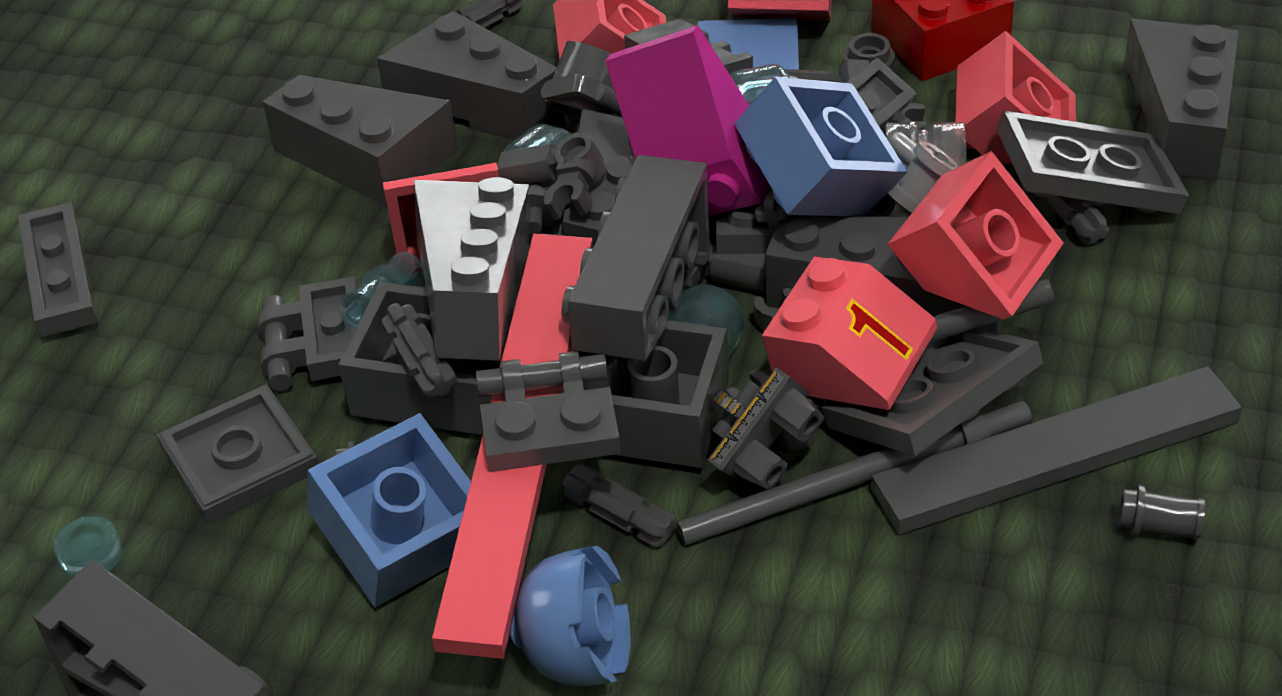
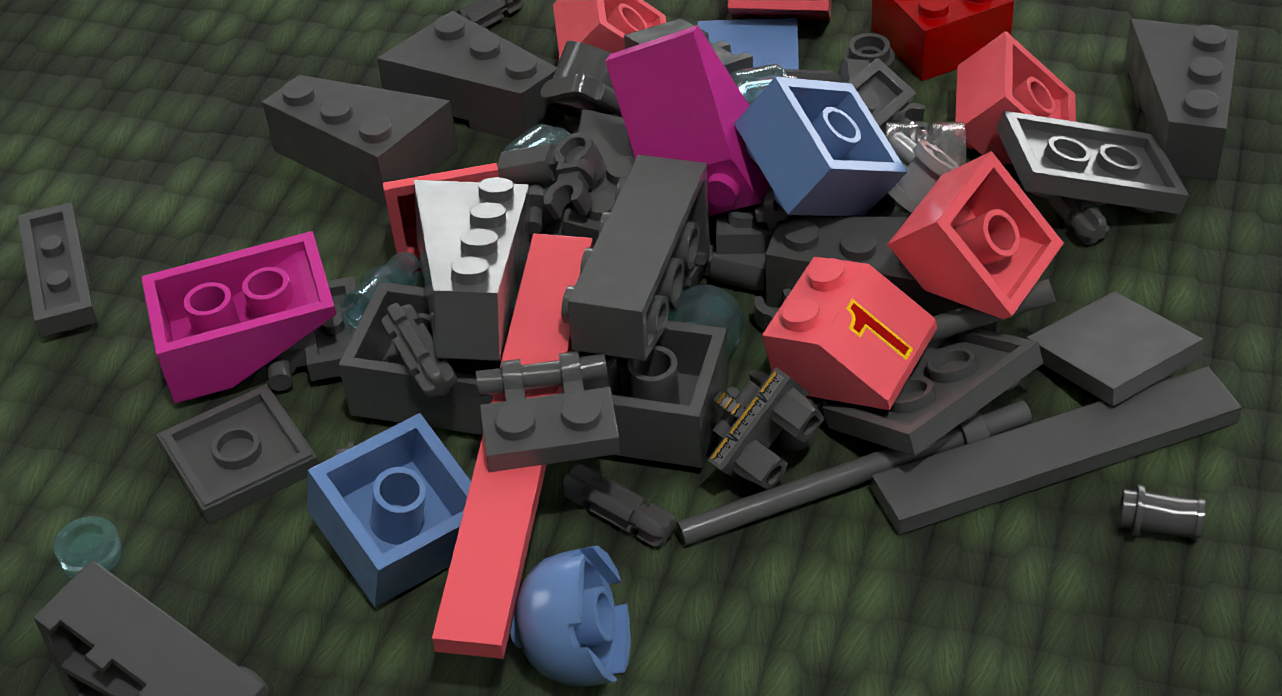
(235, 312): none -> dark pink slope
(1116, 347): none -> dark grey tile

